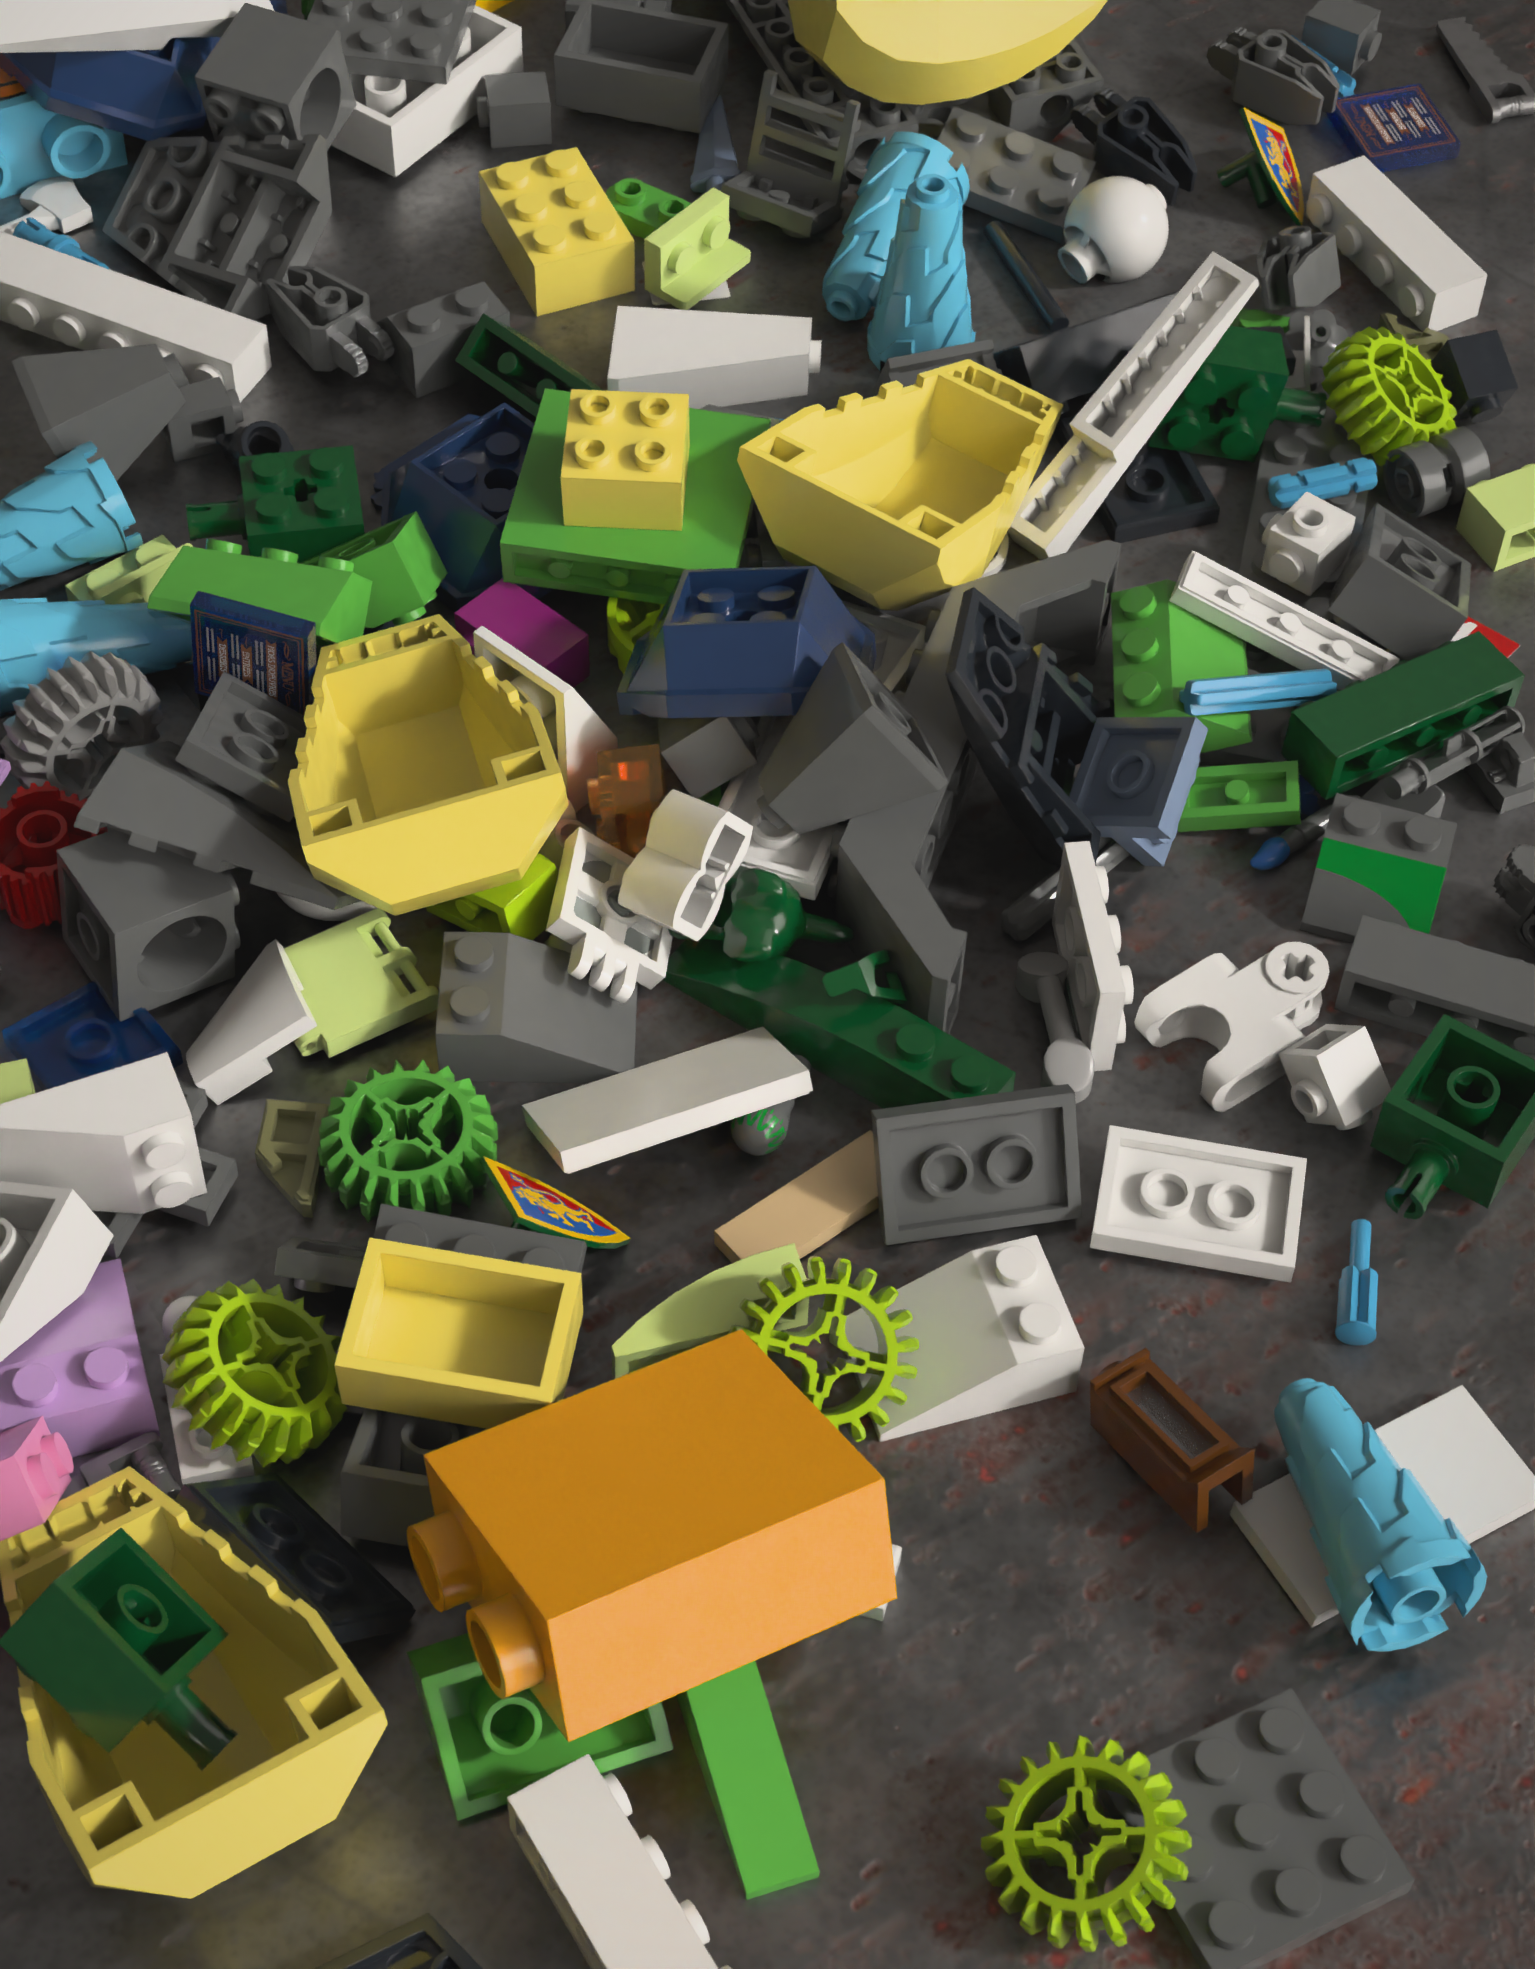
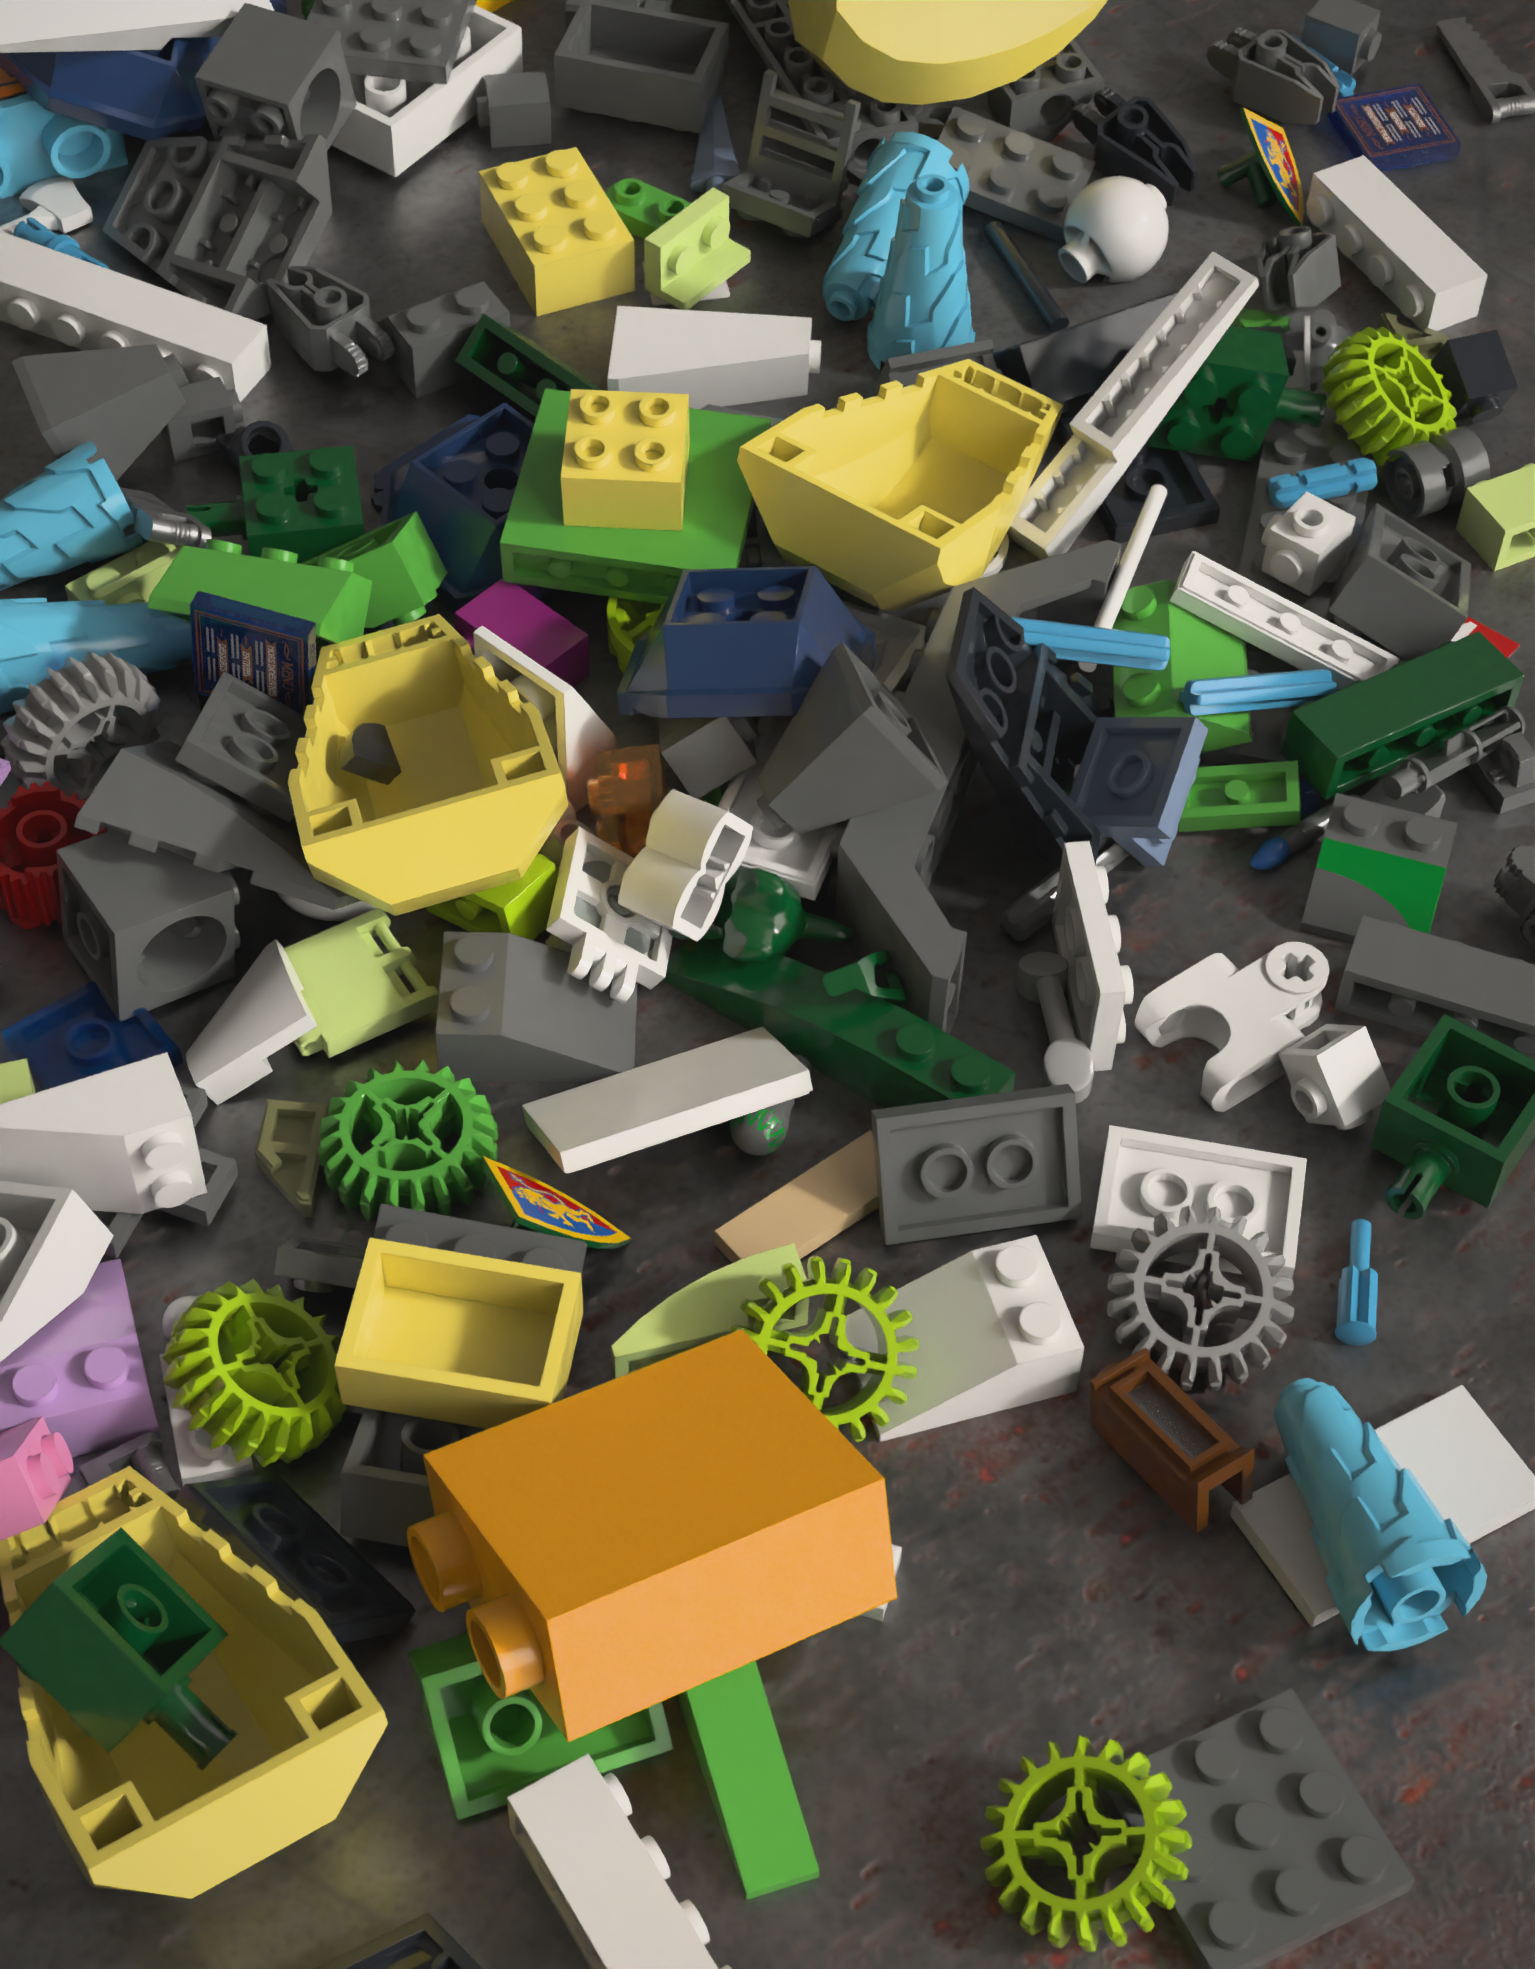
(162, 524): none -> flat silver piece
(370, 754): none -> black tile
(1098, 644): none -> dark azure axle
(1129, 563): none -> white axle
(1225, 1299): none -> light grey gear

